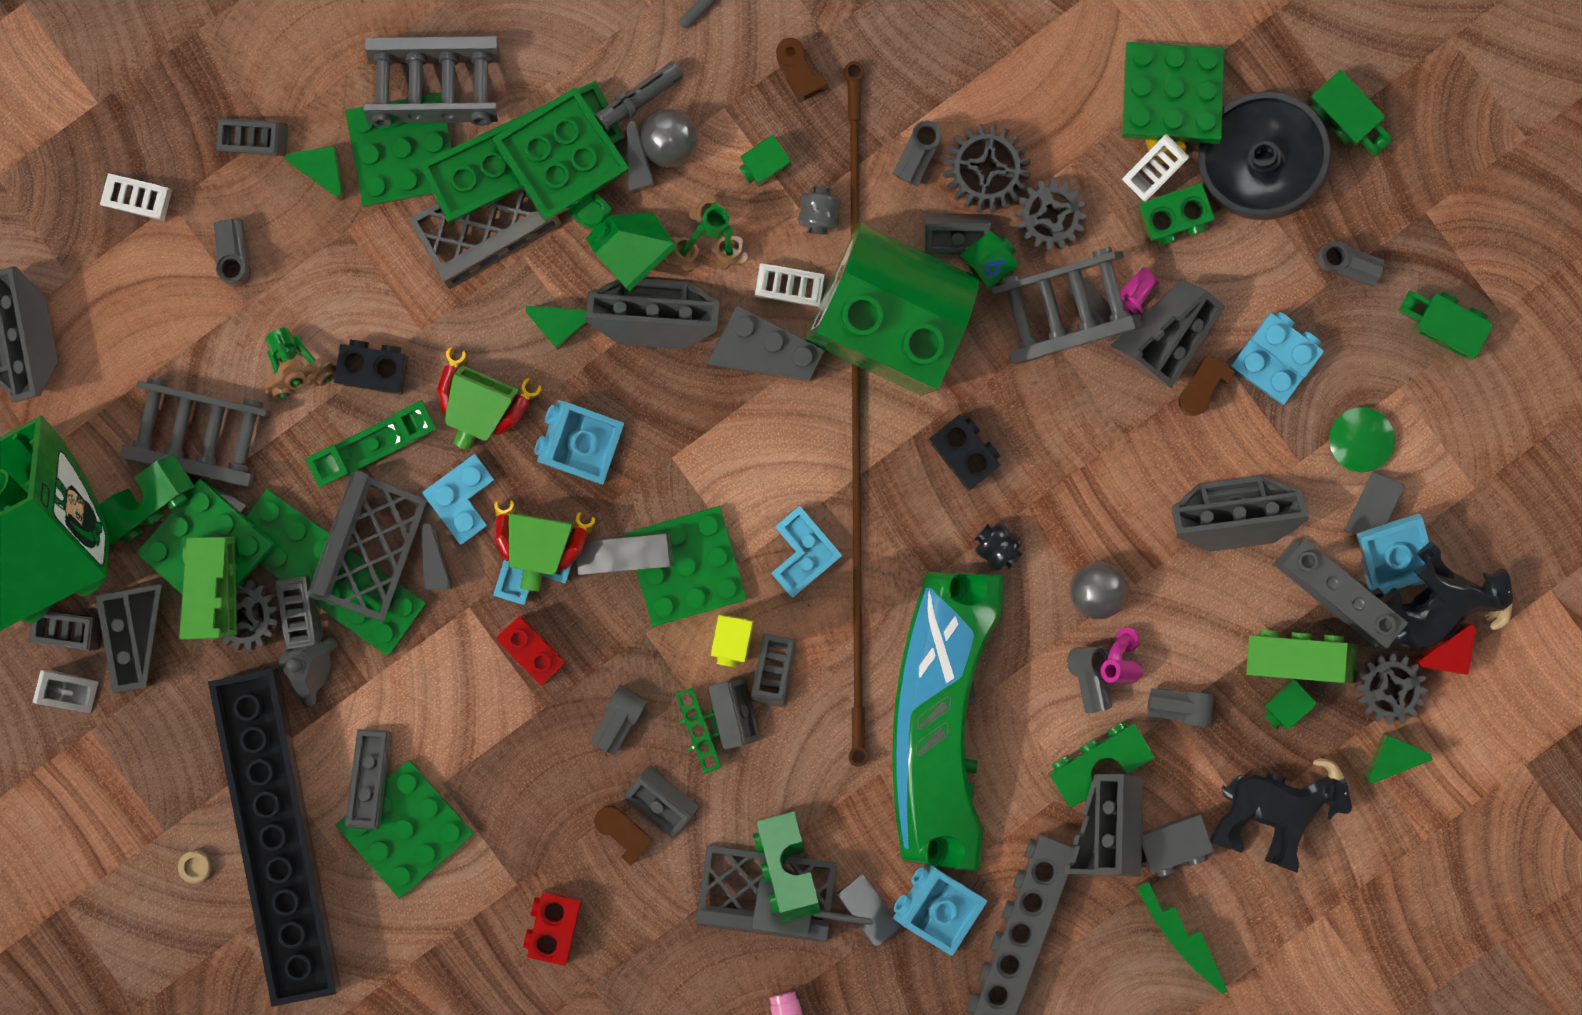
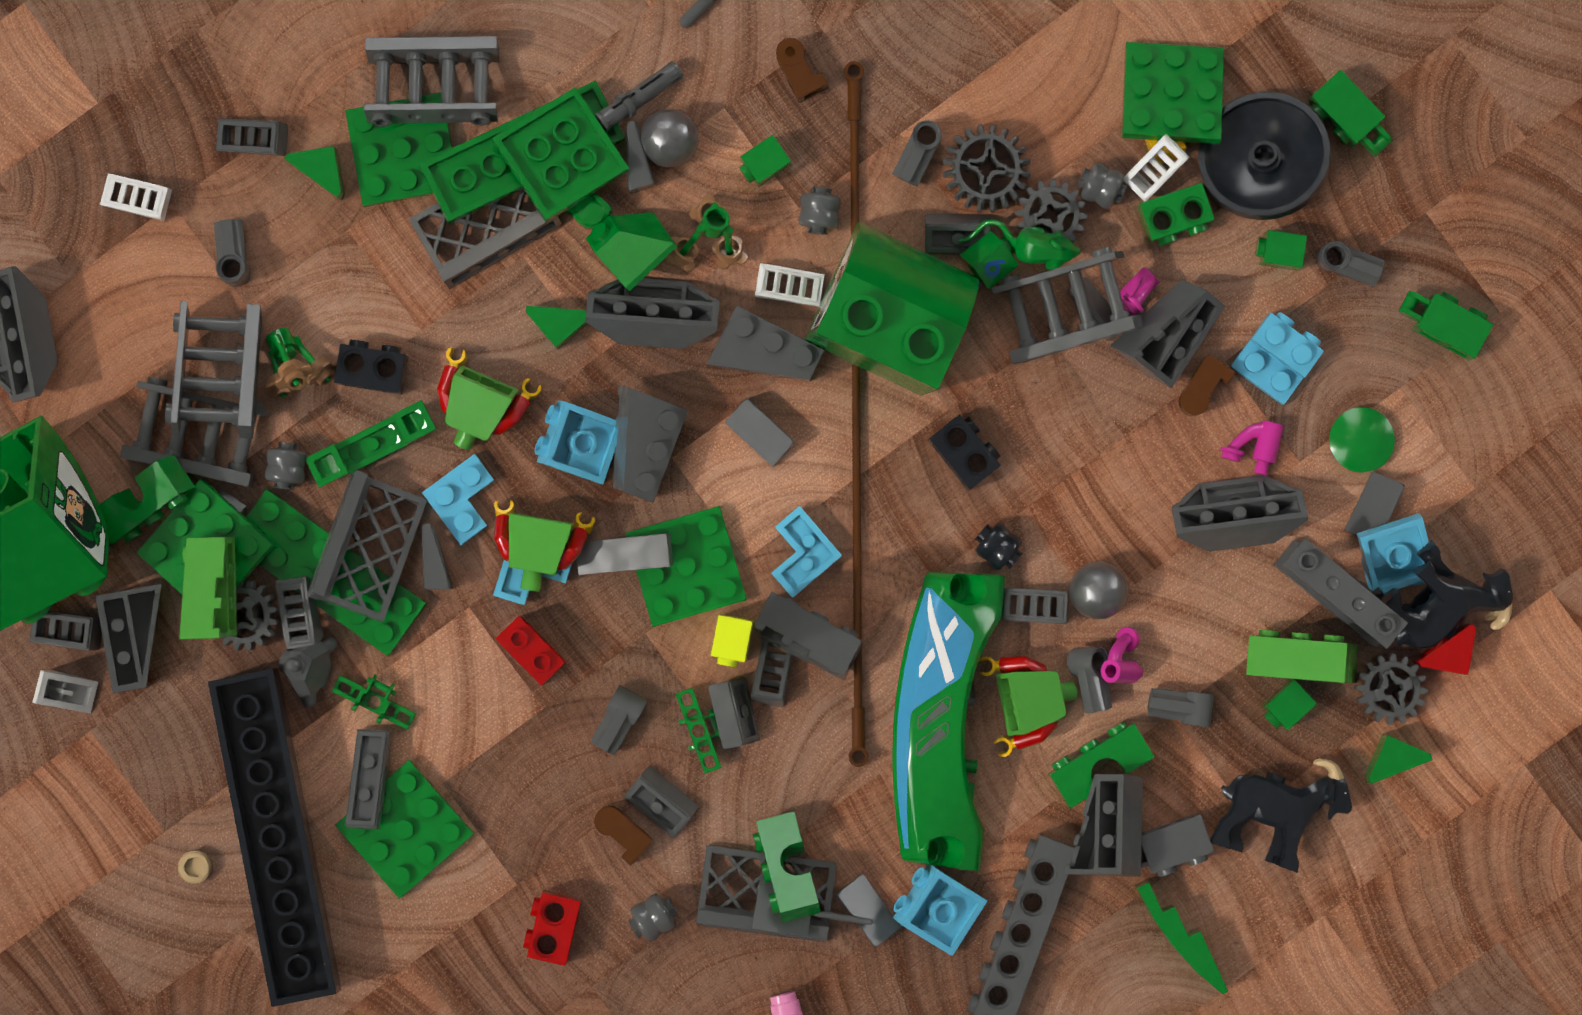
(243, 386): none -> dark grey fence
(285, 466): none -> dark grey piece
(385, 702): none -> green piece
(644, 442): none -> dark grey wedge
(653, 917): none -> dark grey piece
(759, 432): none -> dark grey slope
(808, 636): none -> dark grey wedge
(1029, 700): none -> bright green torso
(1035, 245): none -> green animal
(1061, 609): none -> dark grey slope
(1102, 185): none -> dark grey piece
(1266, 448): none -> dark pink plant
(1281, 250): none -> green brick

